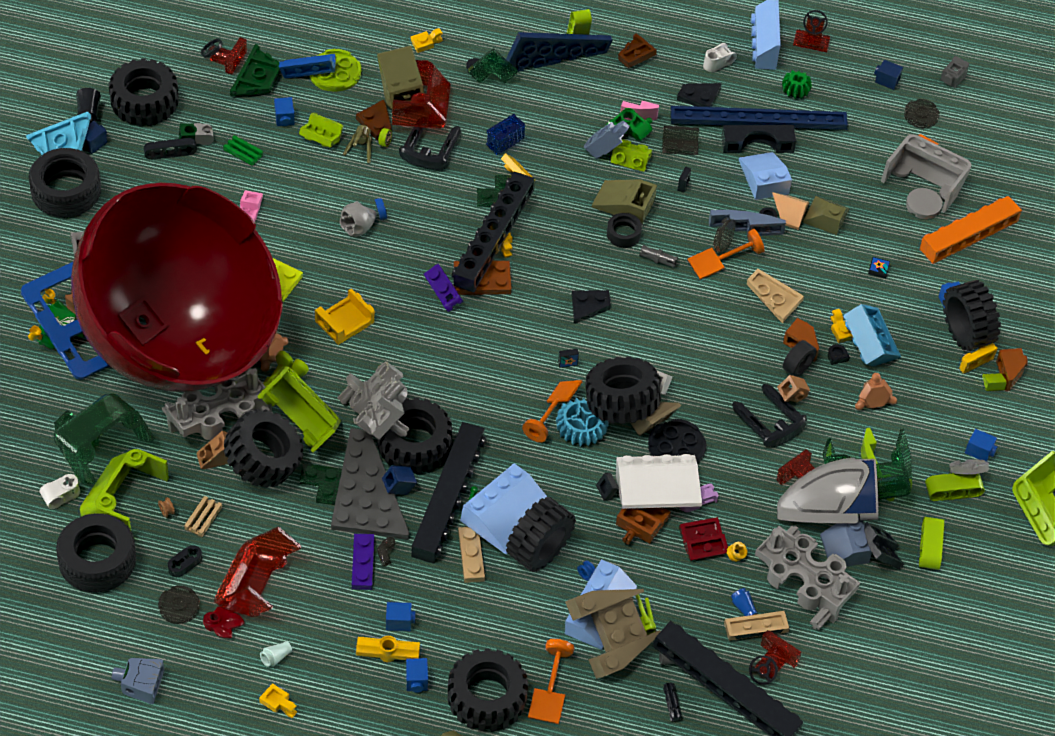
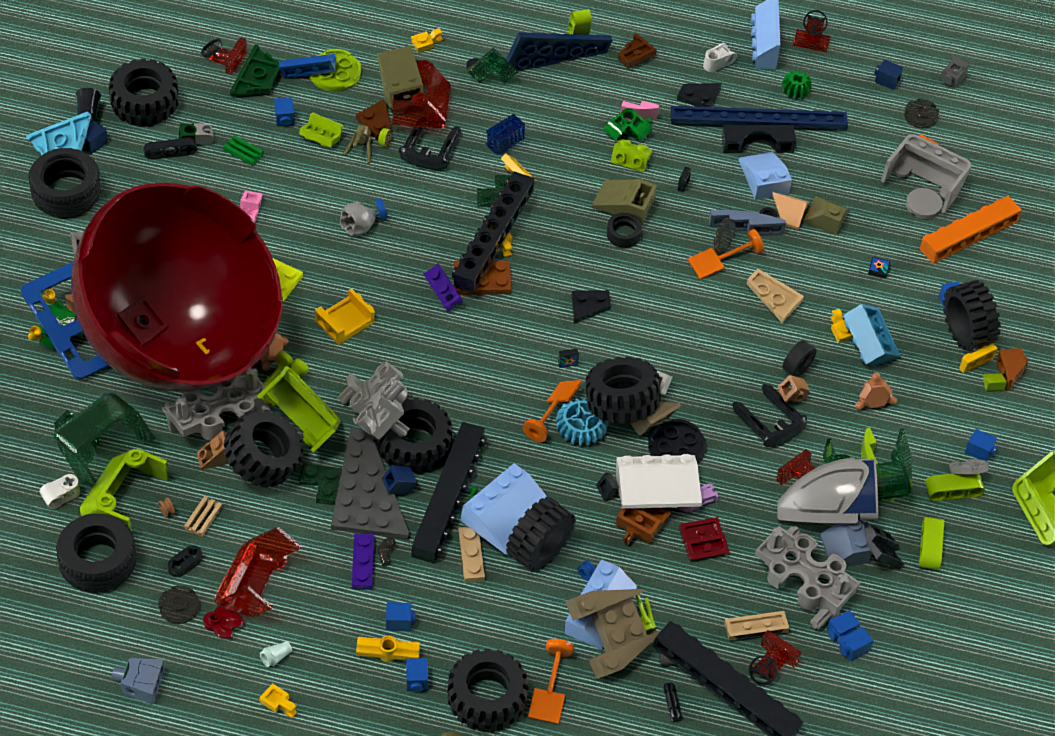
(606, 139): sand blue piece -> none
(658, 256): dark grey pin -> none
(680, 140): clear smoke panel -> none
(737, 546): yellow bush -> none
(743, 601): blue cone -> none
(801, 331): dark orange slope -> none
(837, 354): black tile -> none
(852, 641): none -> blue piece

